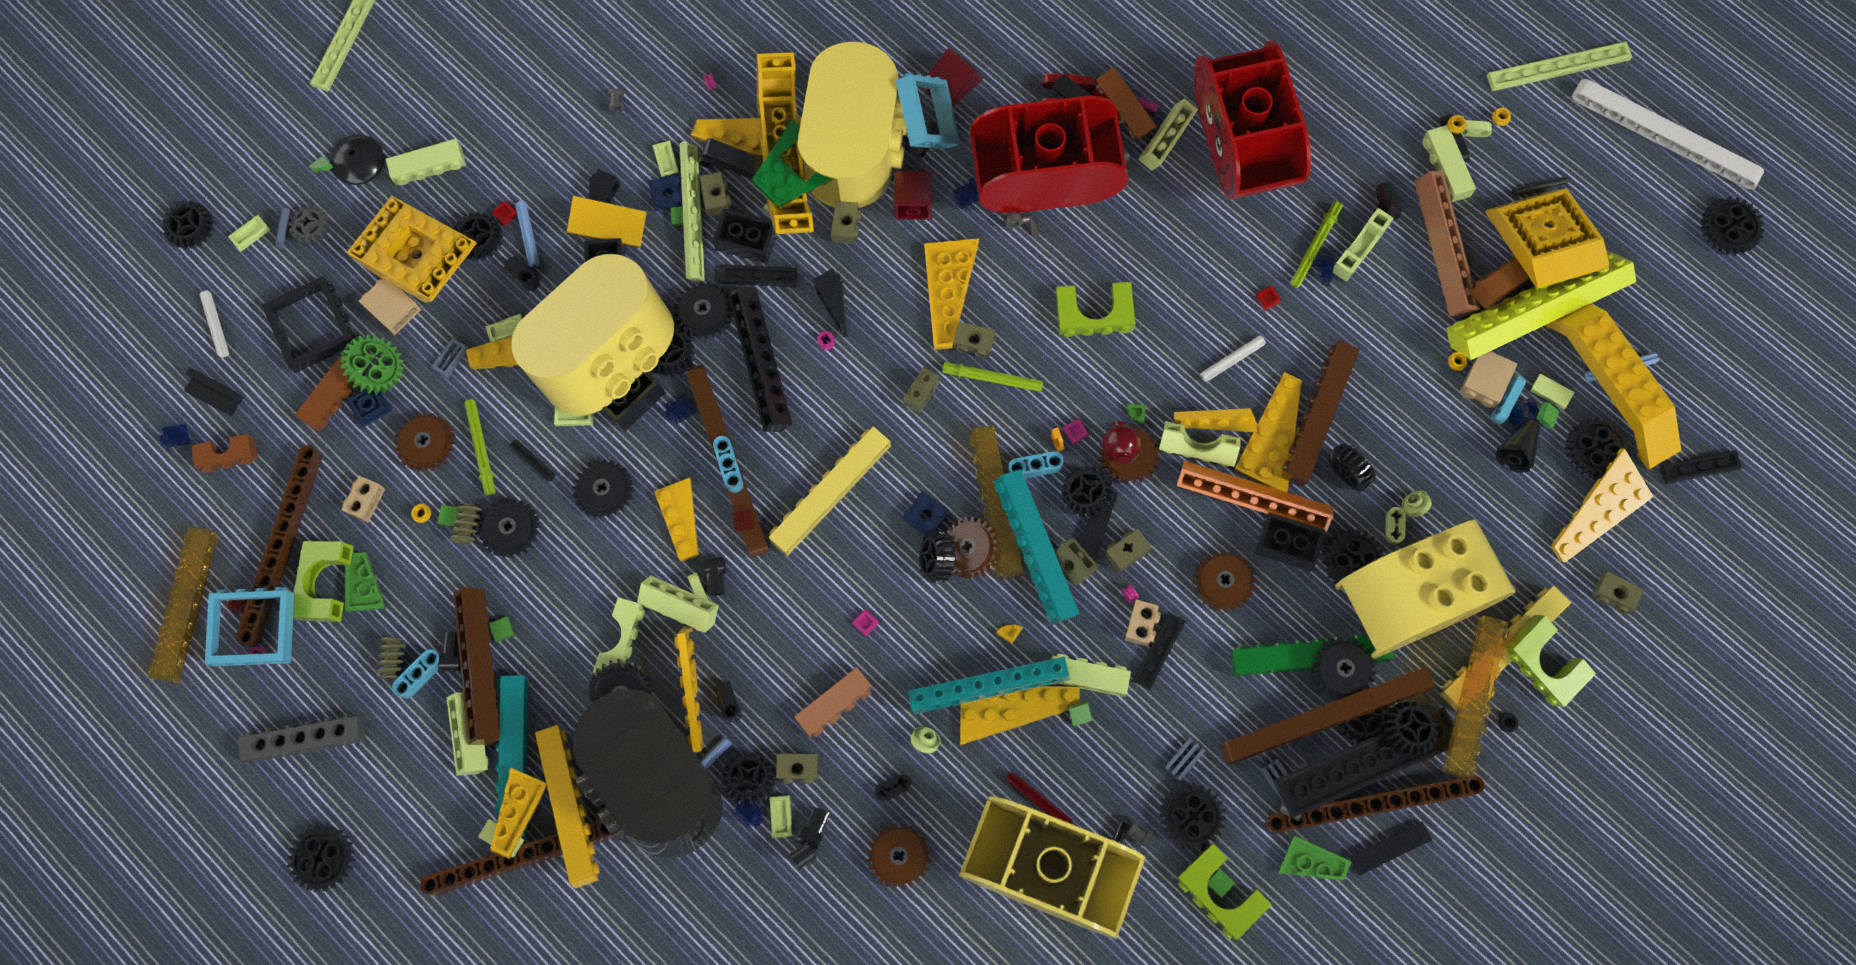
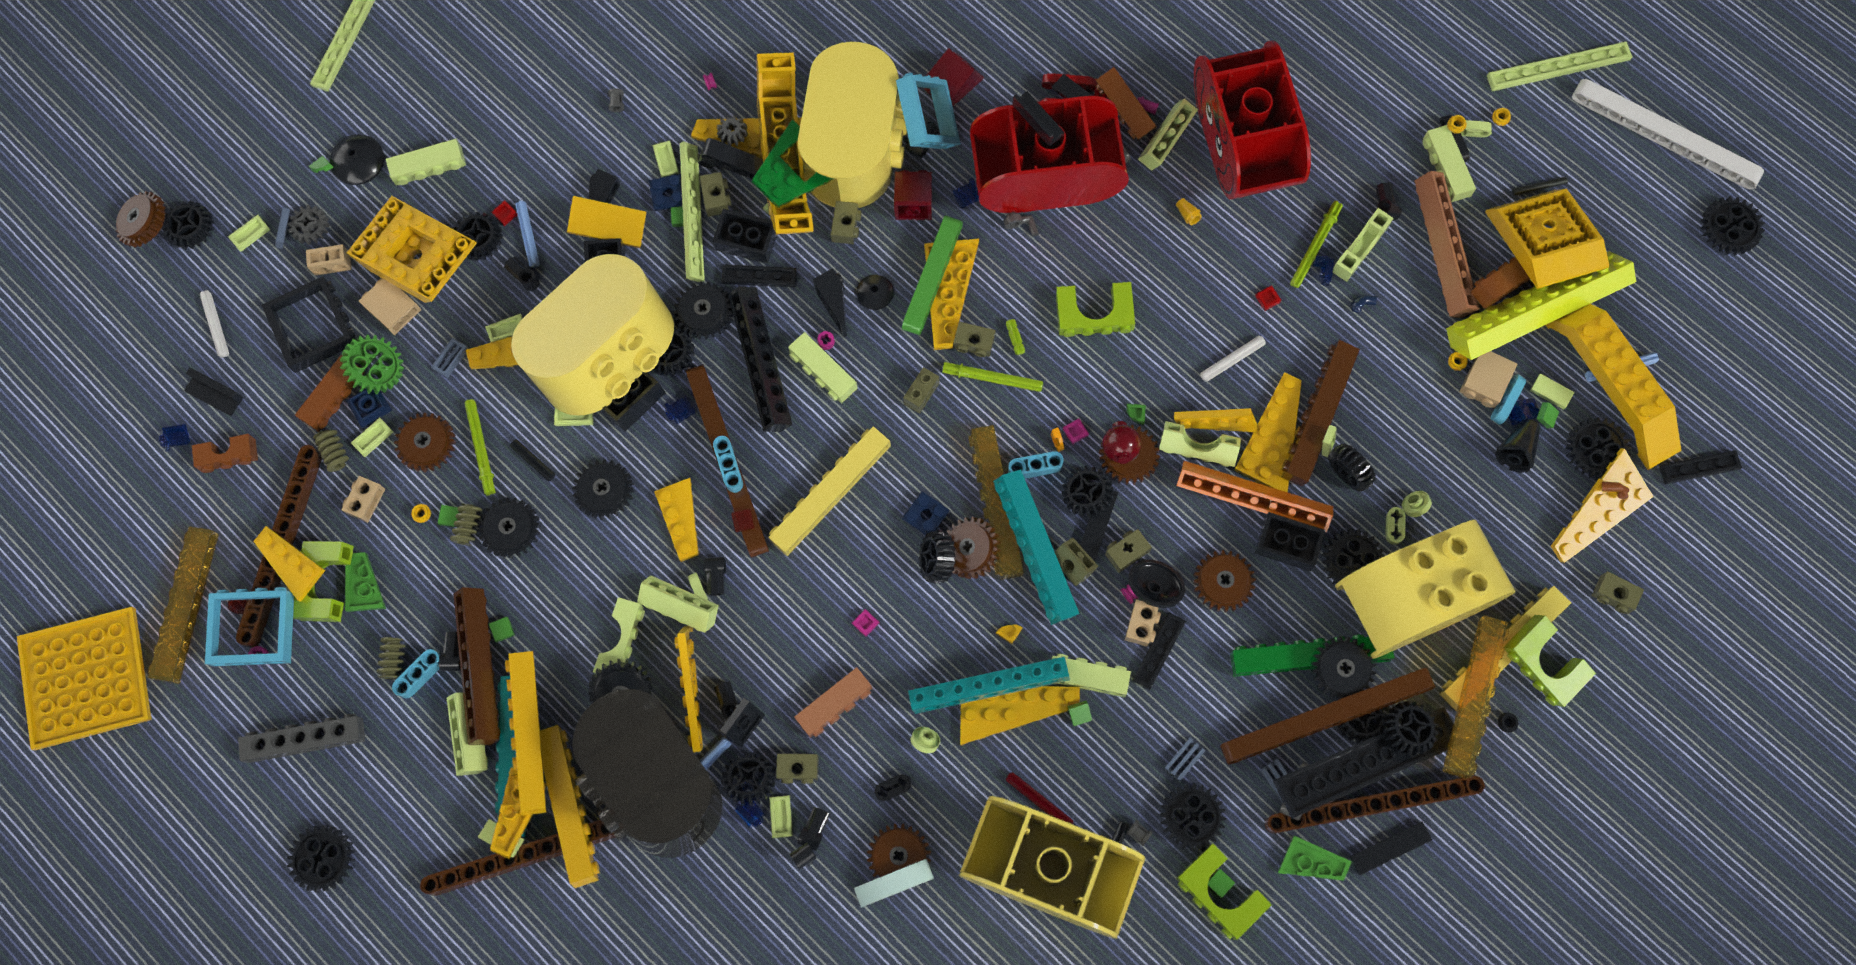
(83, 678): none -> yellow plate
(140, 219): none -> reddish brown gear
(290, 564): none -> yellow wing
(328, 260): none -> tan brick
(330, 450): none -> olive piece
(372, 437): none -> yellowish green tile
(527, 733): none -> yellow brick
(725, 134): none -> dark grey gear
(742, 722): none -> black plate
(822, 367): none -> yellowish green brick
(878, 299): none -> black dish
(893, 883): none -> light aqua slope
(932, 275): none -> bright green beam
(1015, 336): none -> lime axle
(1037, 118): none -> black panel
(1156, 583): none -> black dish
(1188, 211): none -> yellow cone
(1329, 440): none -> yellowish green tile
(1362, 300): none -> dark blue arm
(1616, 487): none -> dark orange arm

